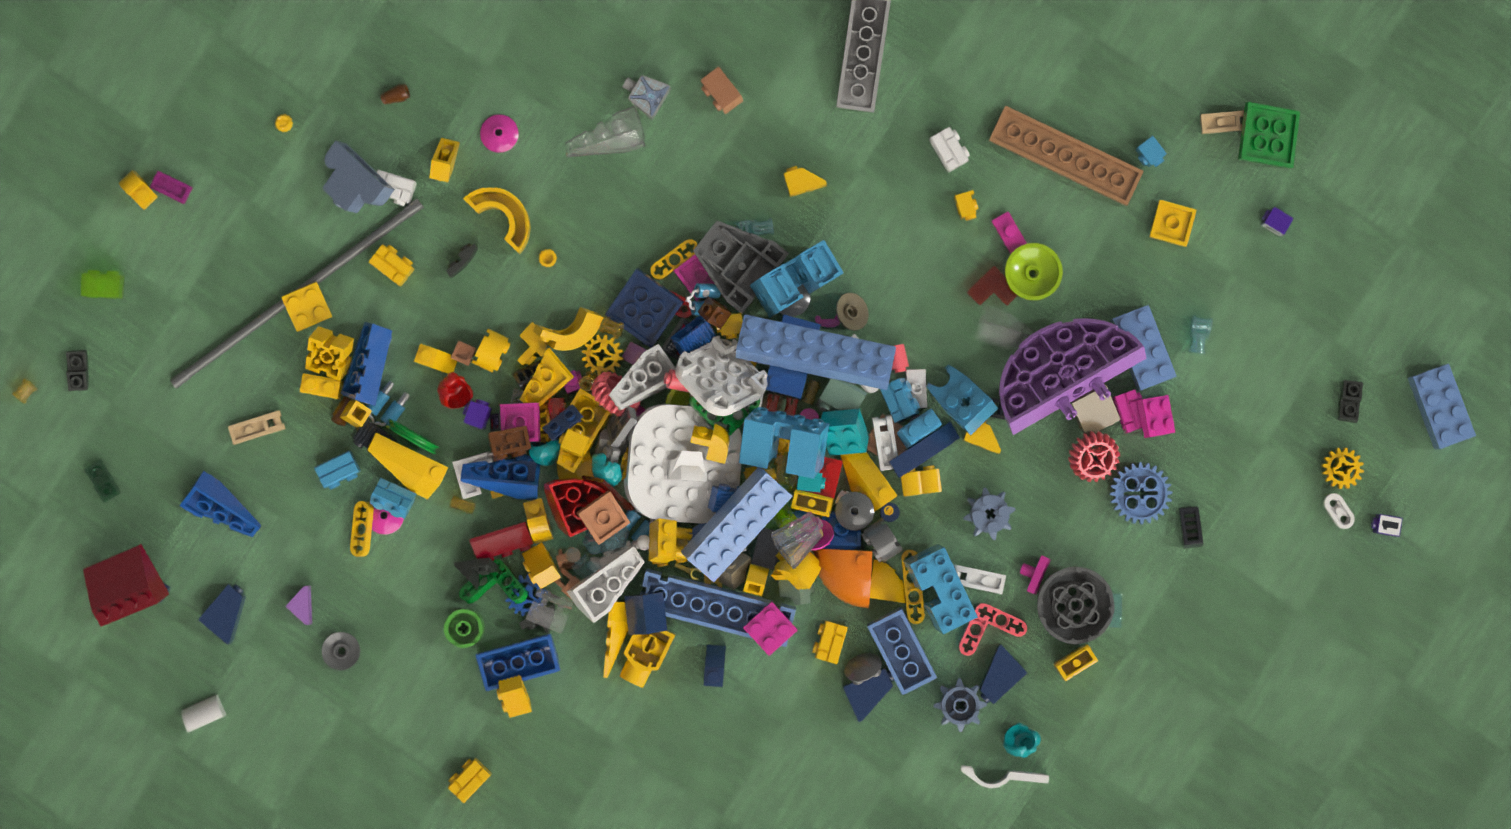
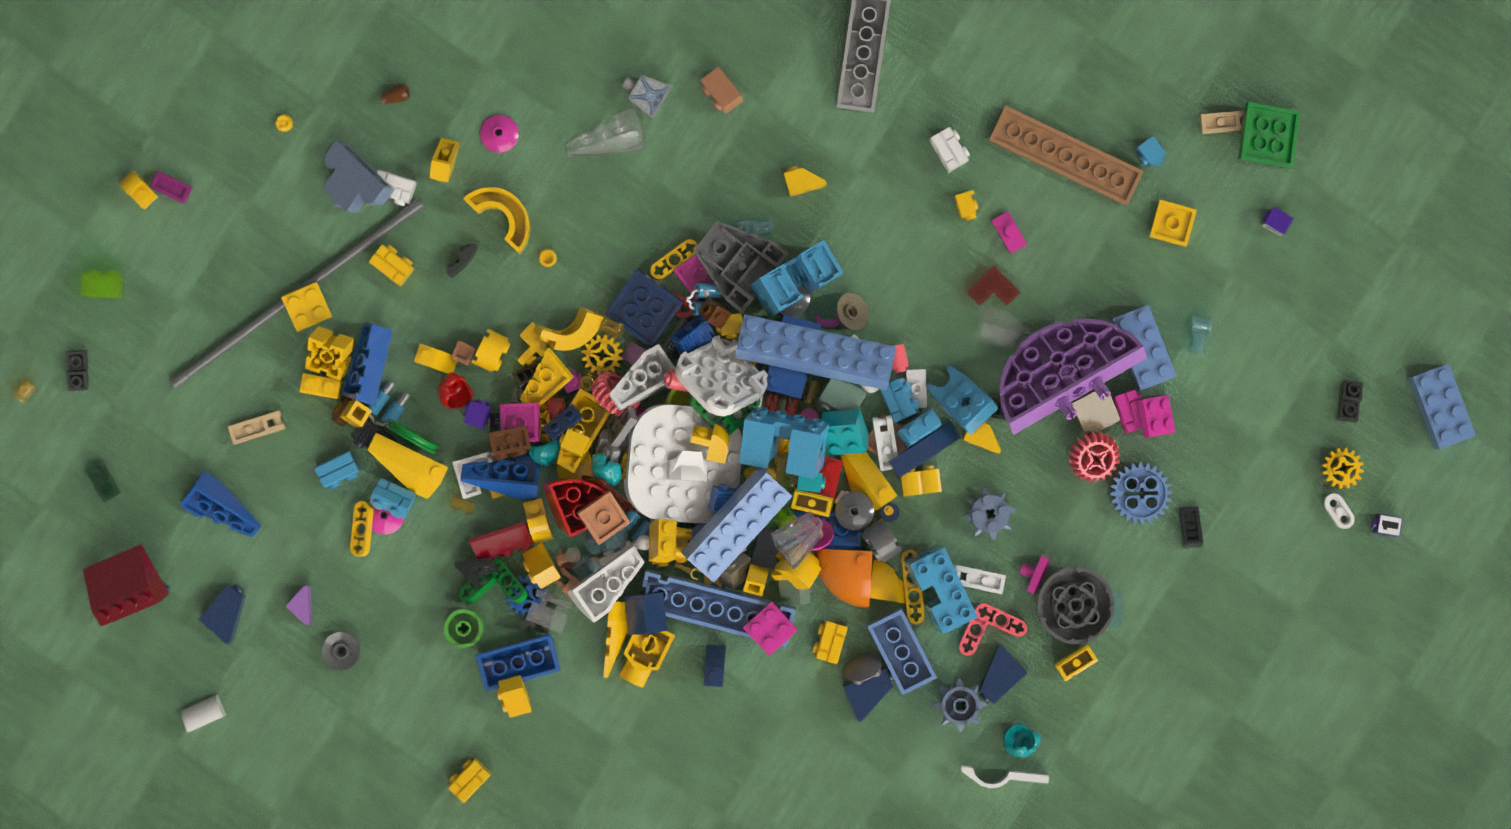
(1034, 258): lime dish -> none

